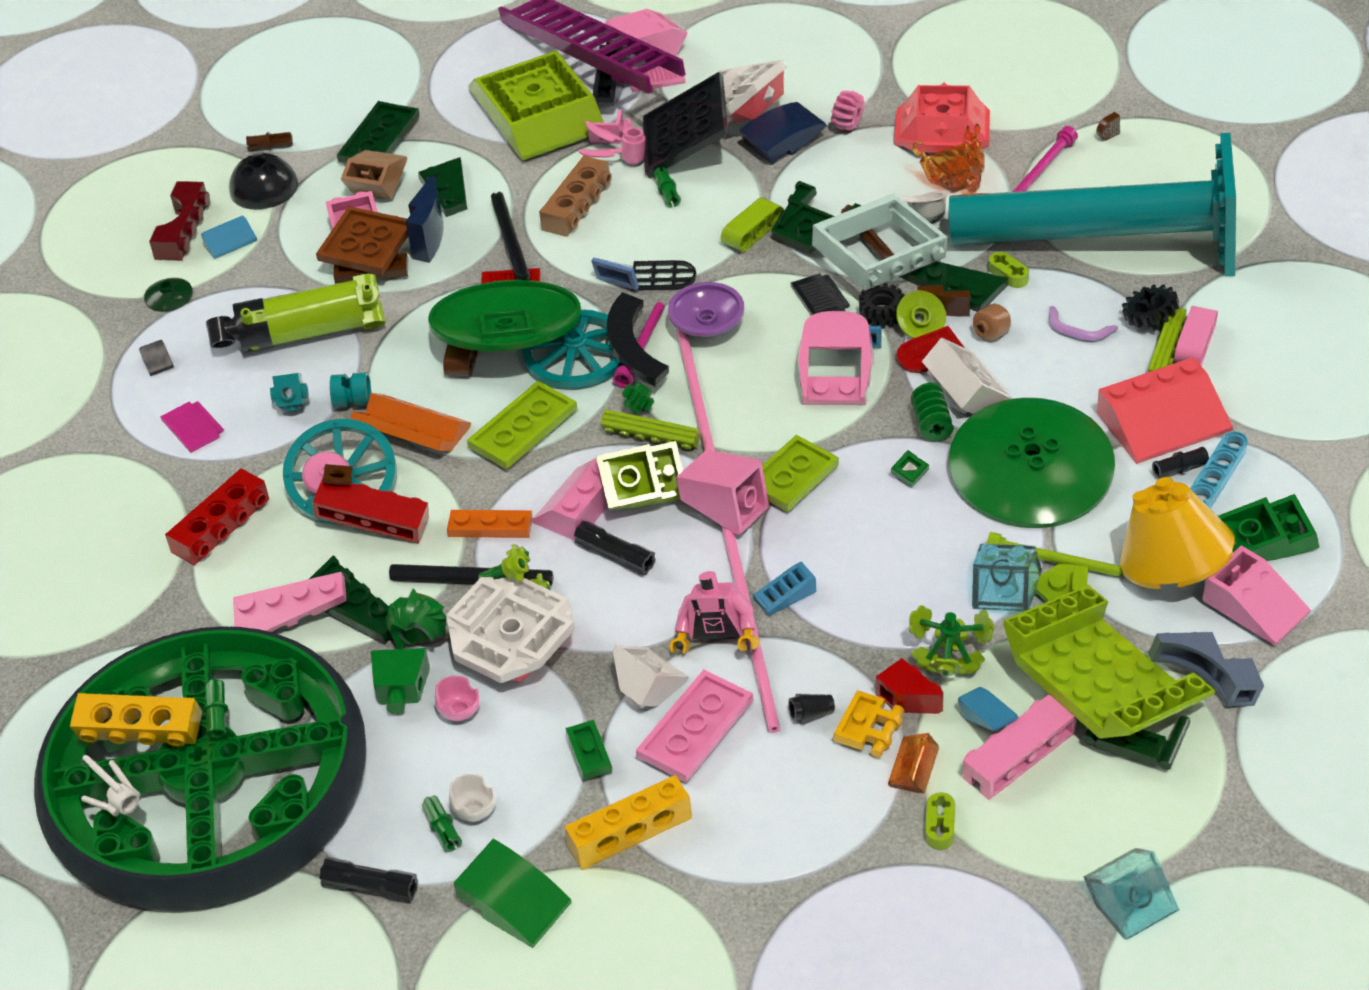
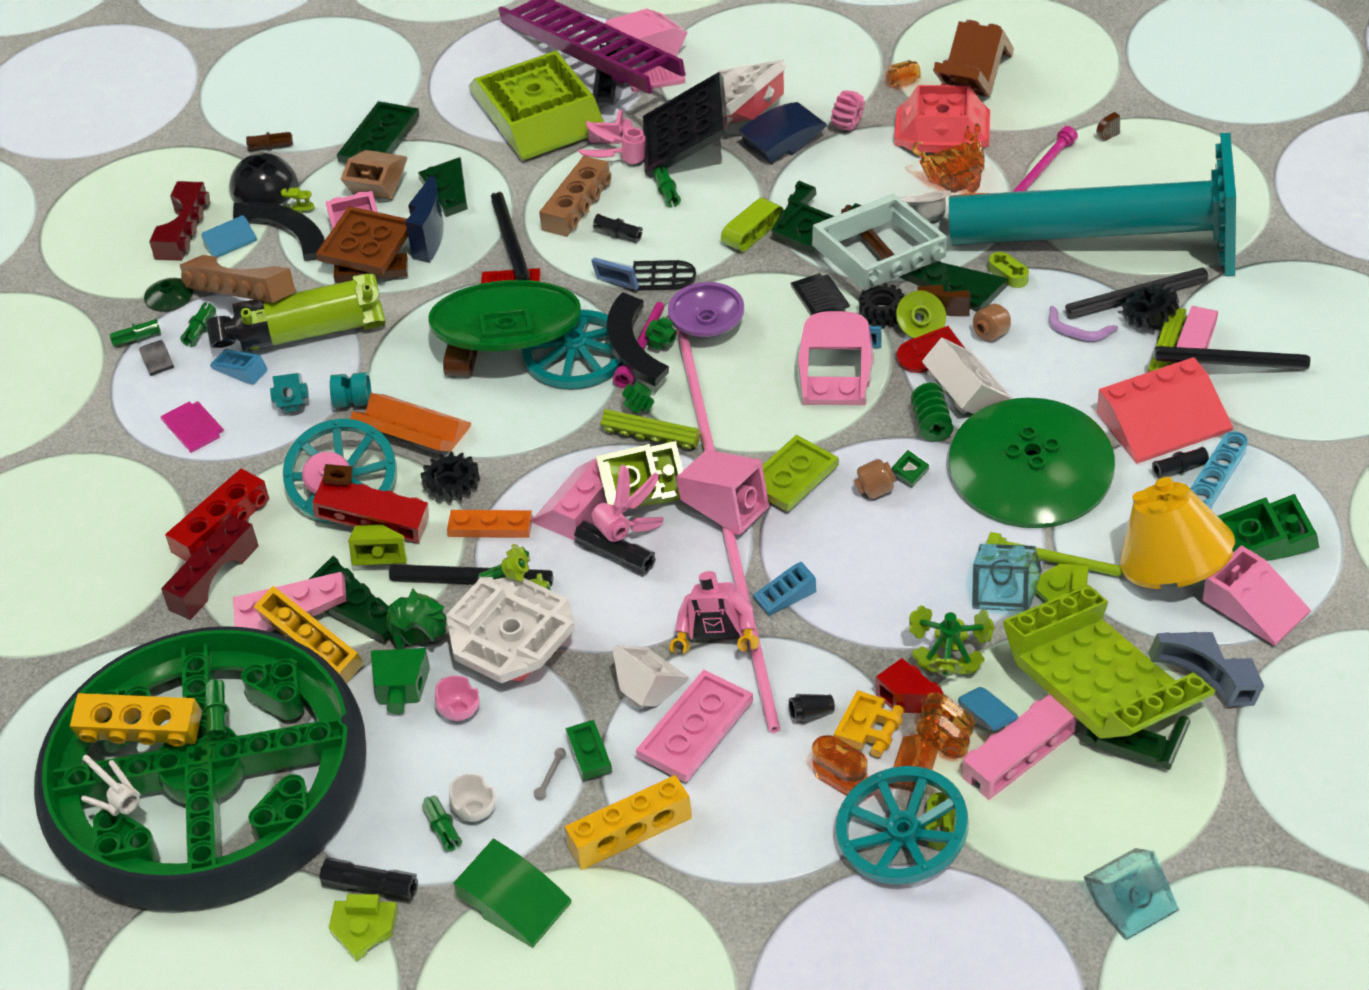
(135, 332): none -> green axle
(189, 586): none -> dark red arch
(197, 324): none -> green pin
(242, 366): none -> dark azure slope
(259, 284): none -> medium nougat arch
(285, 219): none -> black tile
(298, 194): none -> lime piece
(300, 626): none -> yellow brick
(362, 922): none -> lime plate
(376, 546): none -> lime slope
(452, 476): none -> black gear
(522, 424): lime plate -> none
(540, 793): none -> light grey hinge
(609, 517): none -> bright pink plant
(617, 227): none -> black pin
(661, 333): none -> green gear
(838, 763): none -> clear orange brick
(875, 479): none -> medium nougat head
(899, 823): none -> teal wheel
(902, 73): none -> clear orange brick
(945, 725): none -> clear orange brick
(975, 57): none -> dark orange bracket
(1118, 297): none -> black axle
(1233, 357): none -> black axle

